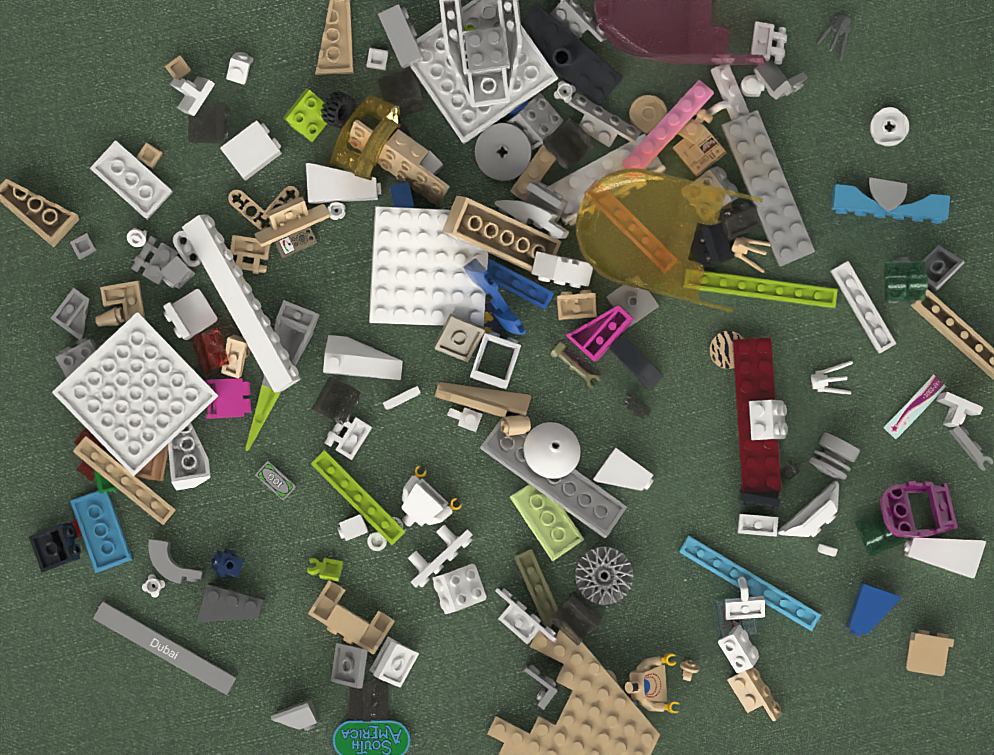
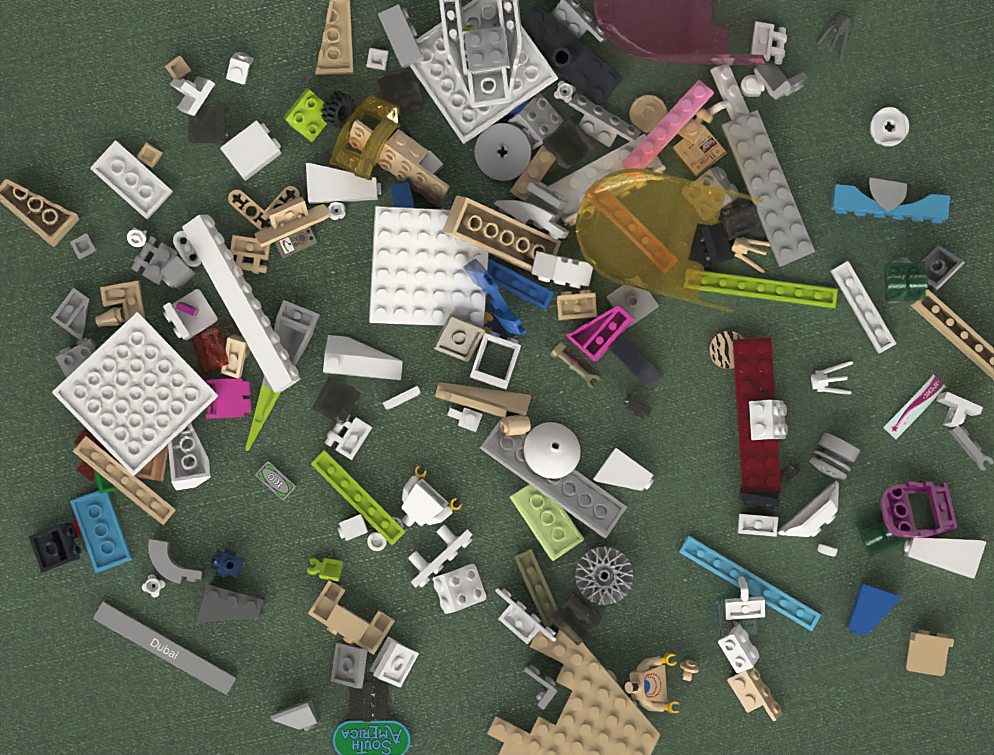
(184, 307): none -> magenta tile

